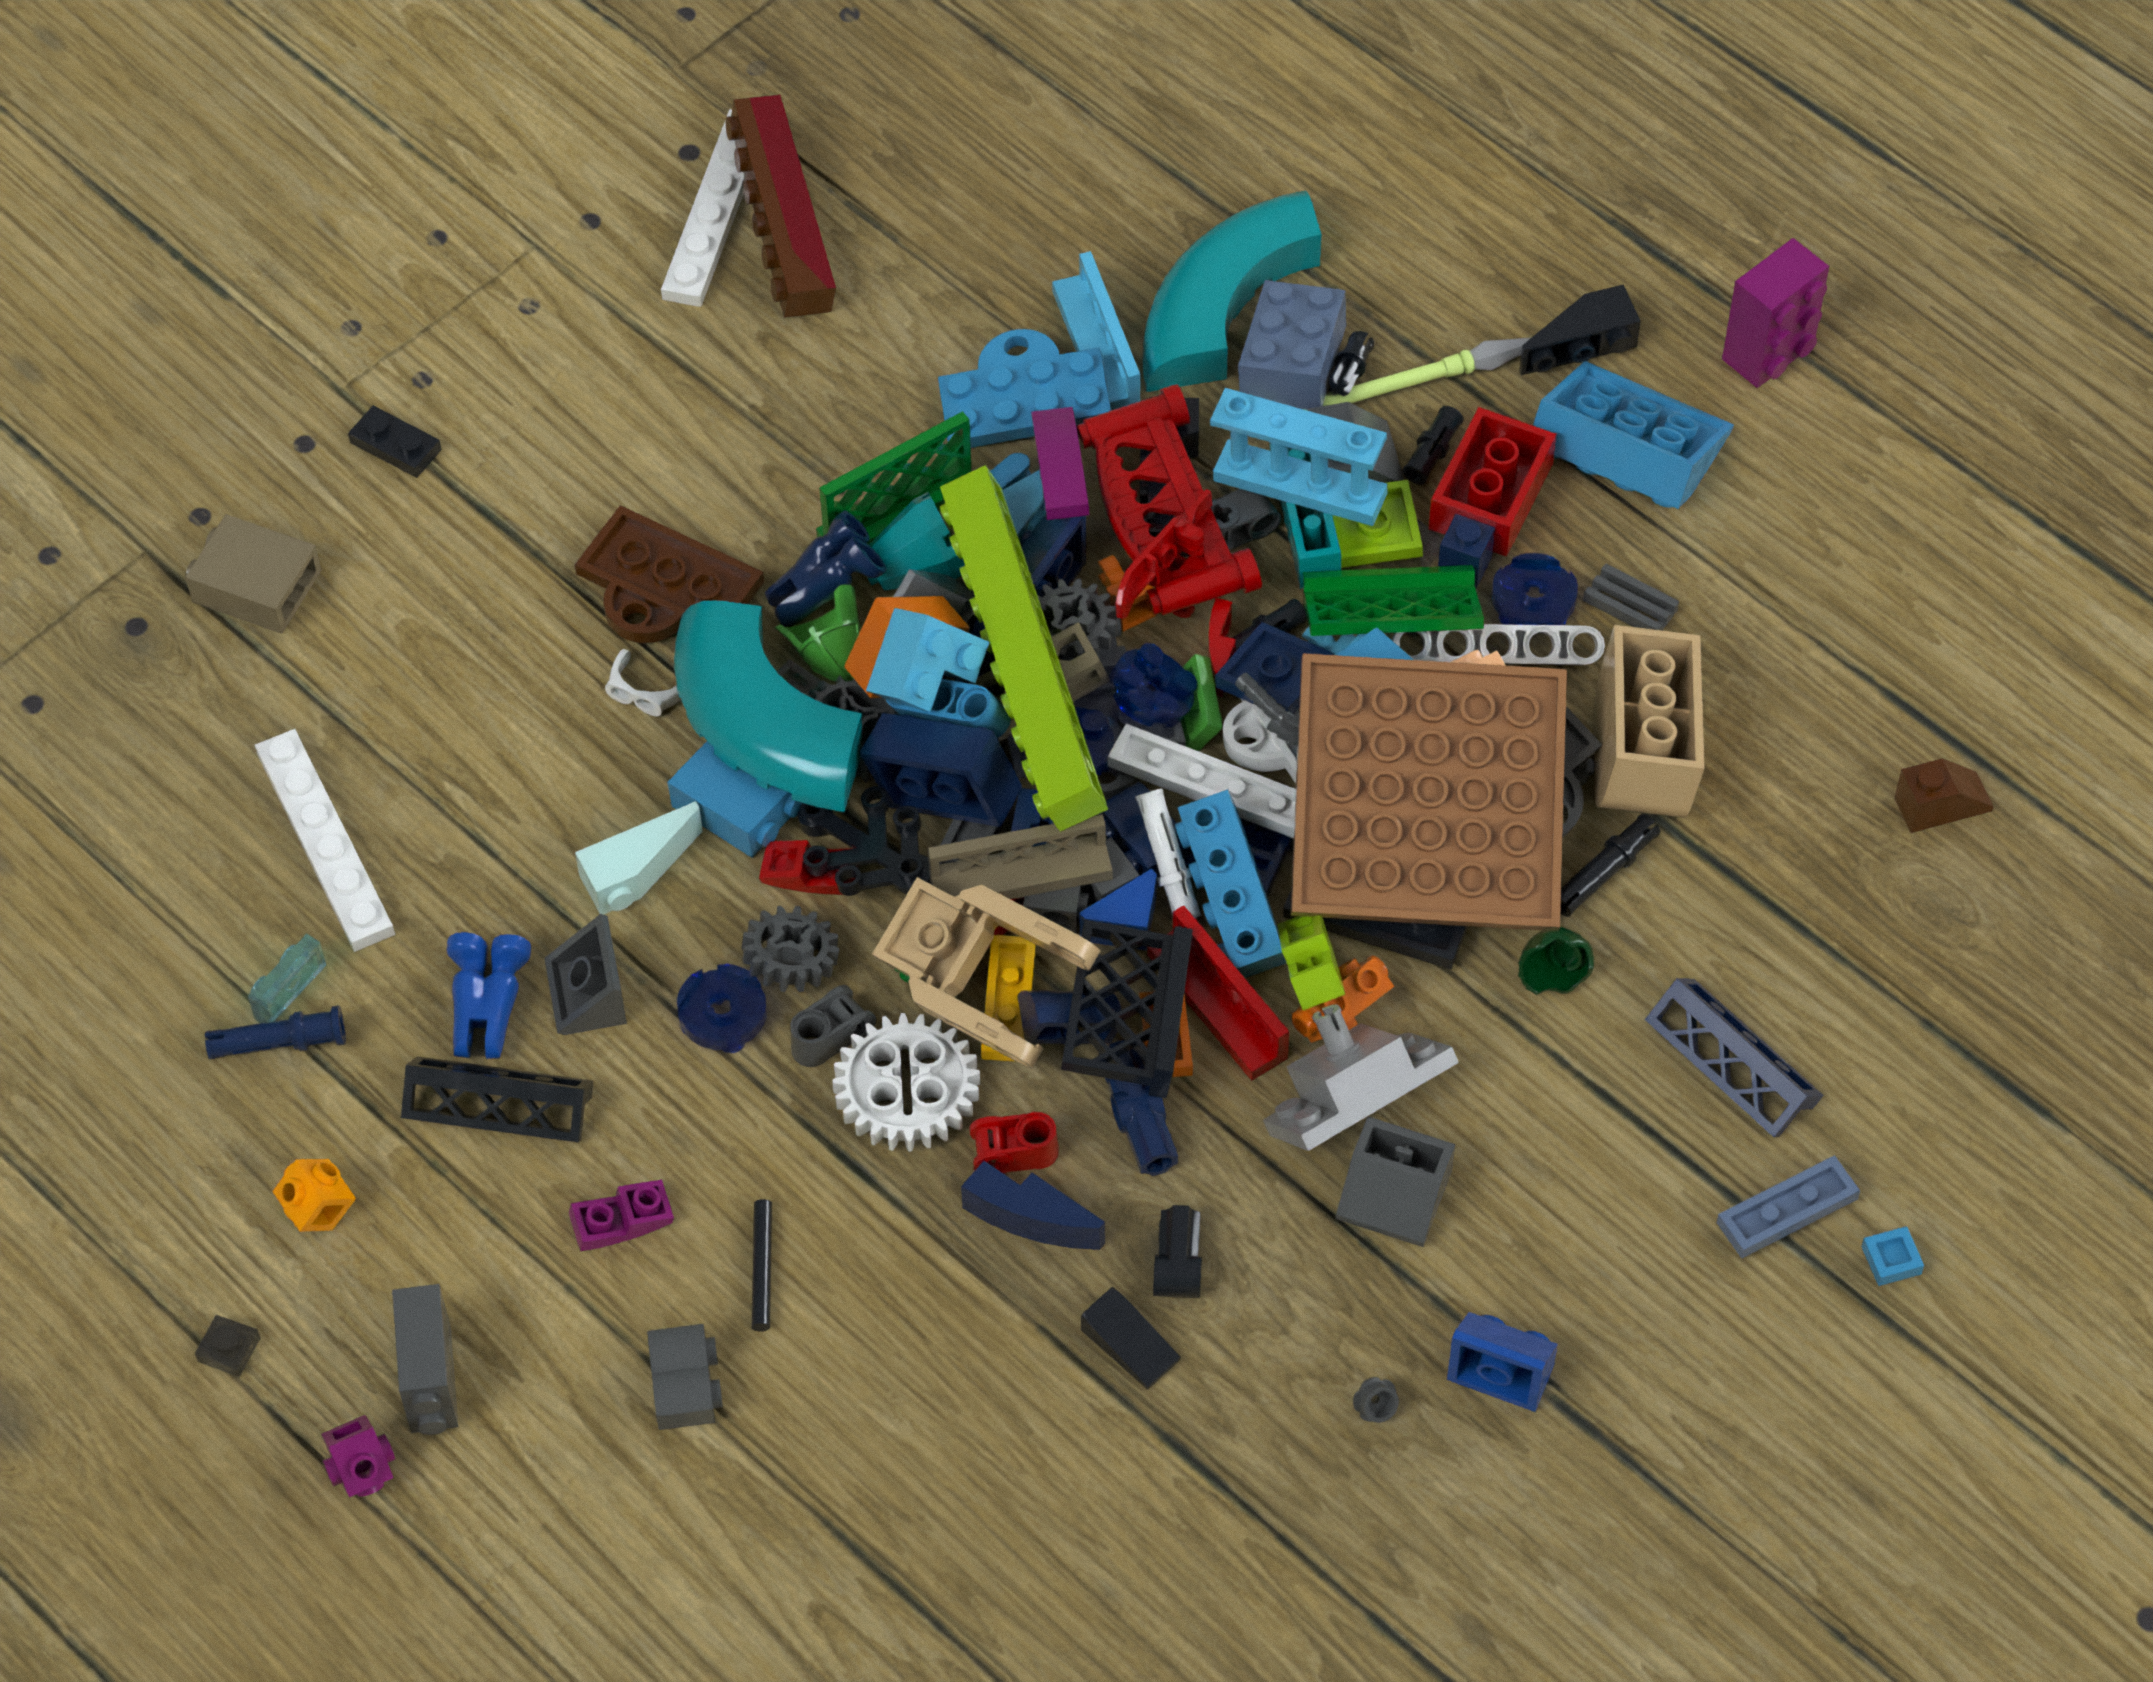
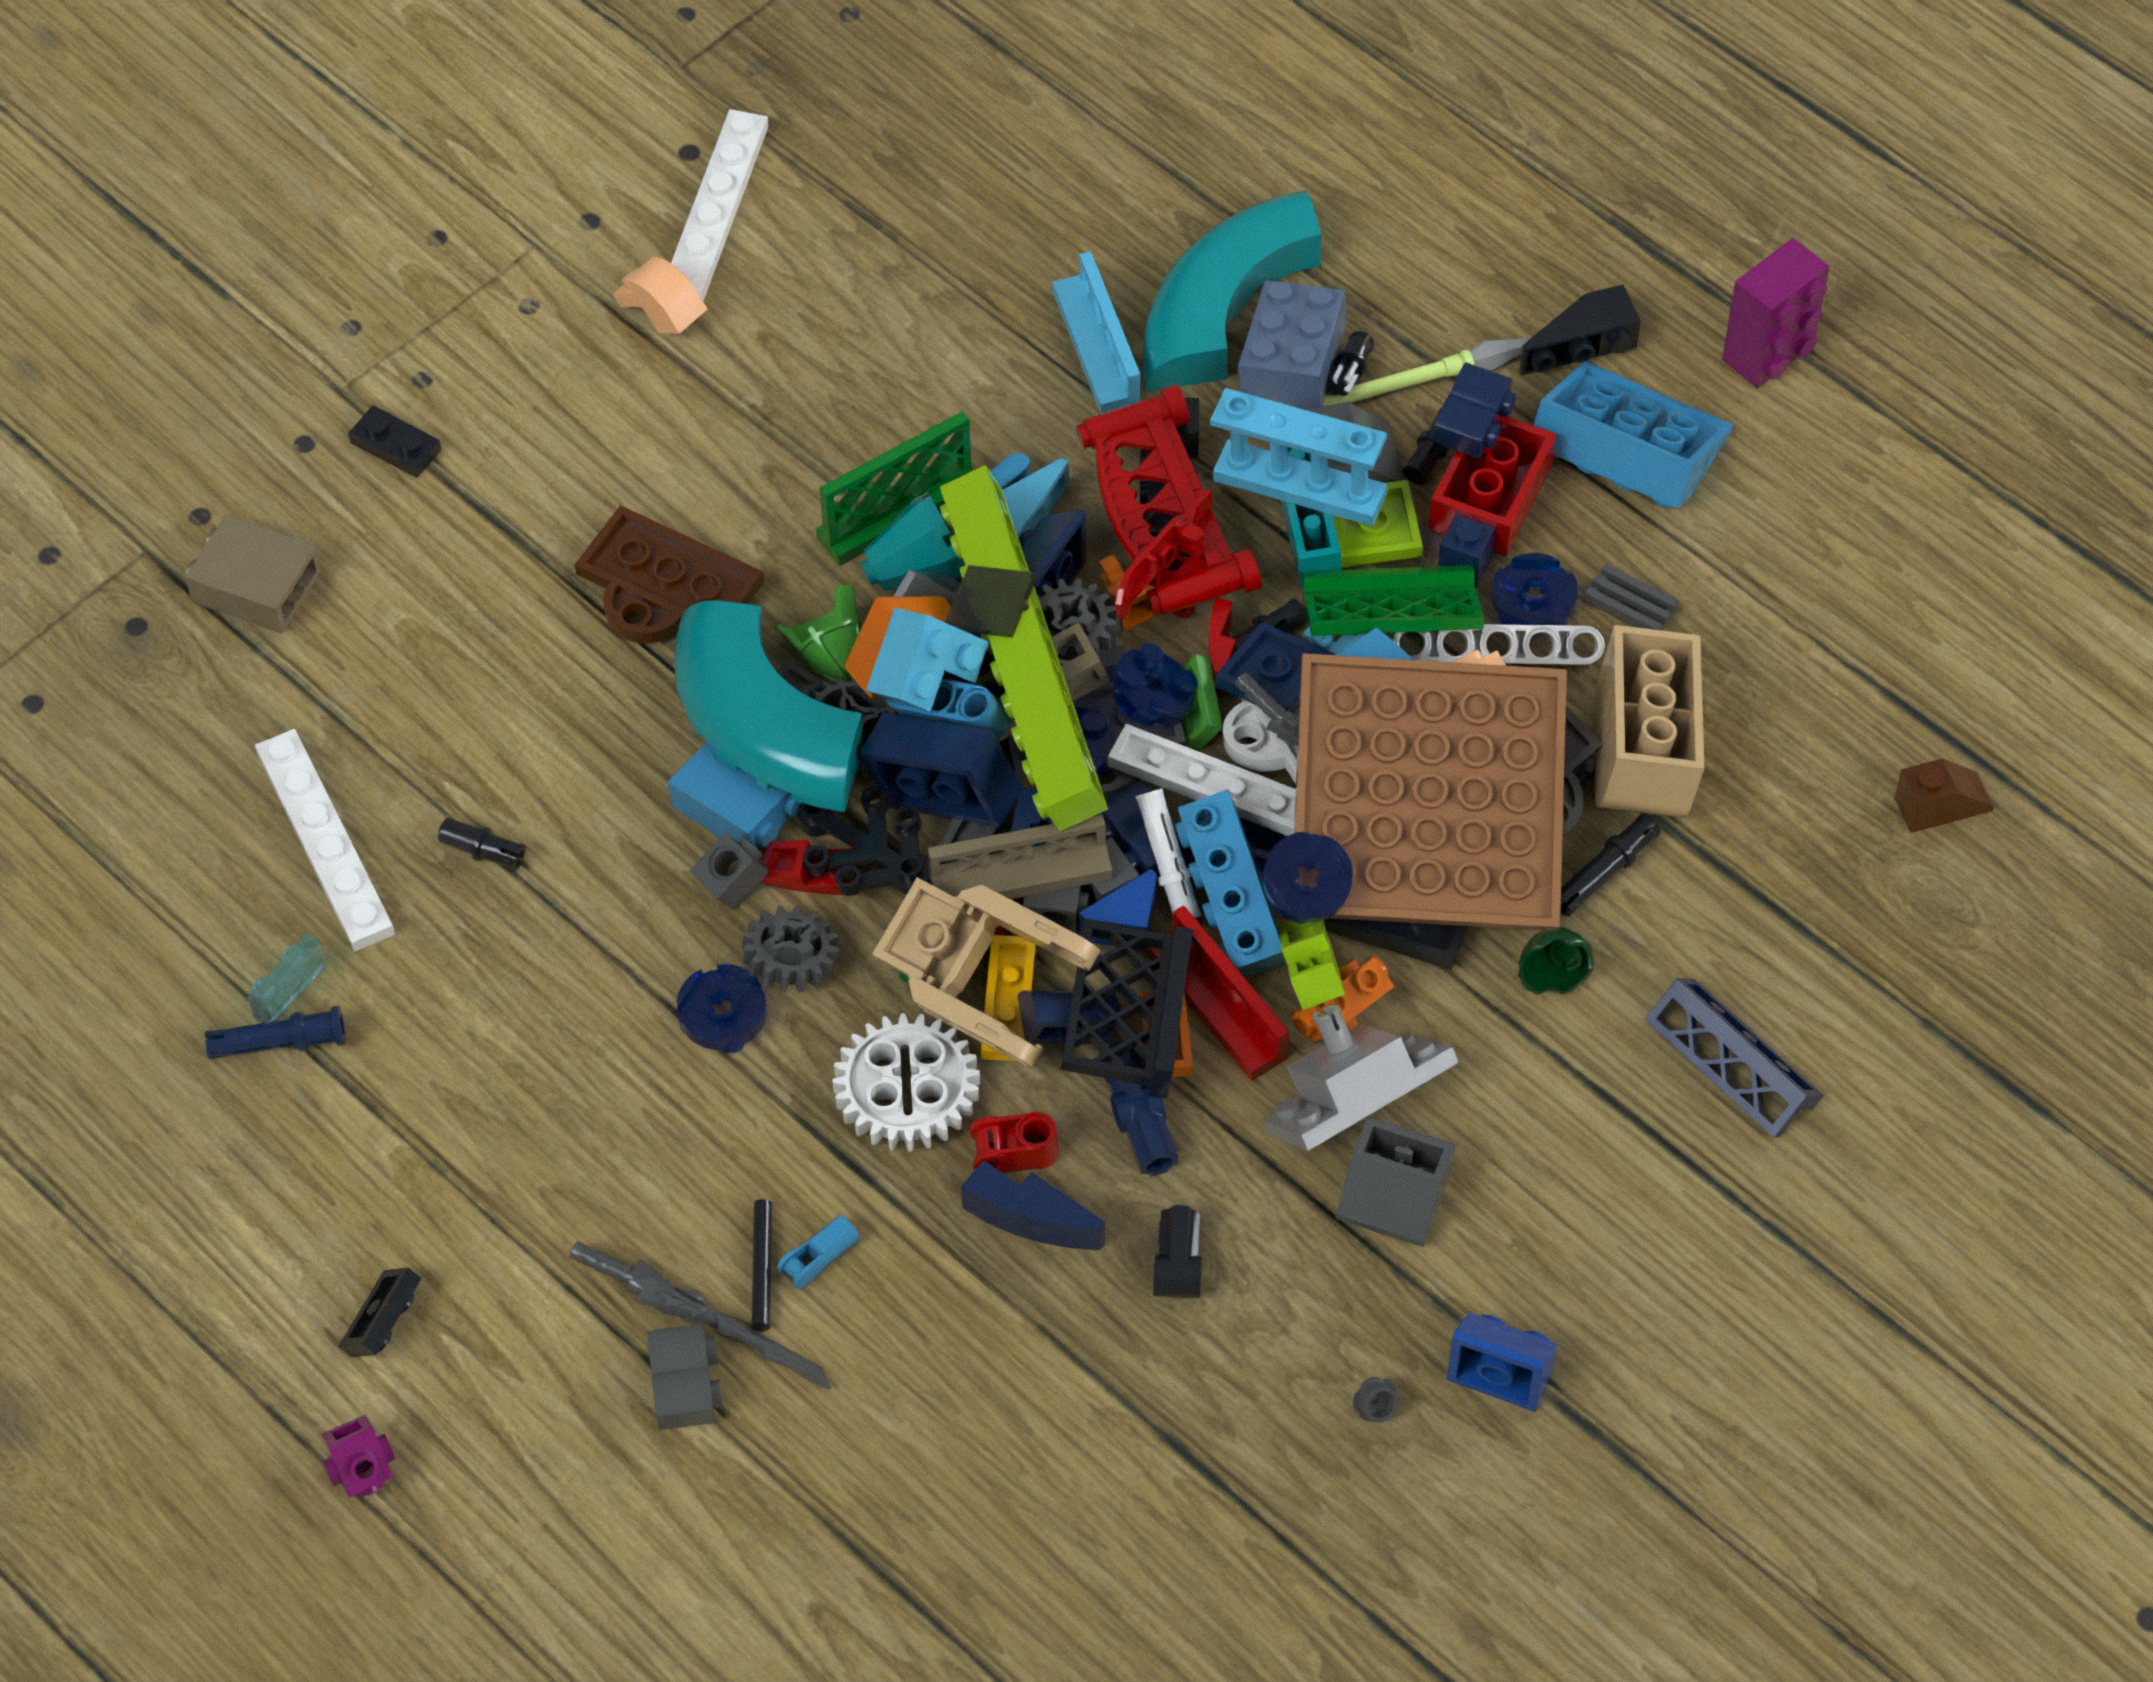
(227, 1345): clear smoke plate -> none
(313, 1194): light orange brick -> none
(386, 1302): none -> black plate
(425, 1359): dark grey brick -> none
(481, 843): none -> black axle
(482, 1000): blue piece -> none
(499, 1082): black fence -> none
(586, 981): dark grey slope -> none
(625, 694): white cap -> none
(627, 1215): magenta slope -> none
(634, 860): light aqua slope -> none
(657, 1292): none -> dark grey sword
(663, 294): none -> light nougat brick
(713, 867): none -> dark grey brick
(781, 206): brick -> none
(822, 568): dark blue piece -> none
(822, 1248): none -> dark azure bar
(833, 1022): dark grey piece -> none
(991, 600): none -> clear smoke piece
(1010, 387): dark azure plate -> none
(1060, 463): magenta slope -> none
(1128, 1338): black slope -> none
(1245, 517): dark grey piece -> none
(1311, 852): none -> clear blue plate
(1473, 411): none -> dark blue brick
(1788, 1206): sand blue plate -> none
(1892, 1256): dark azure plate -> none

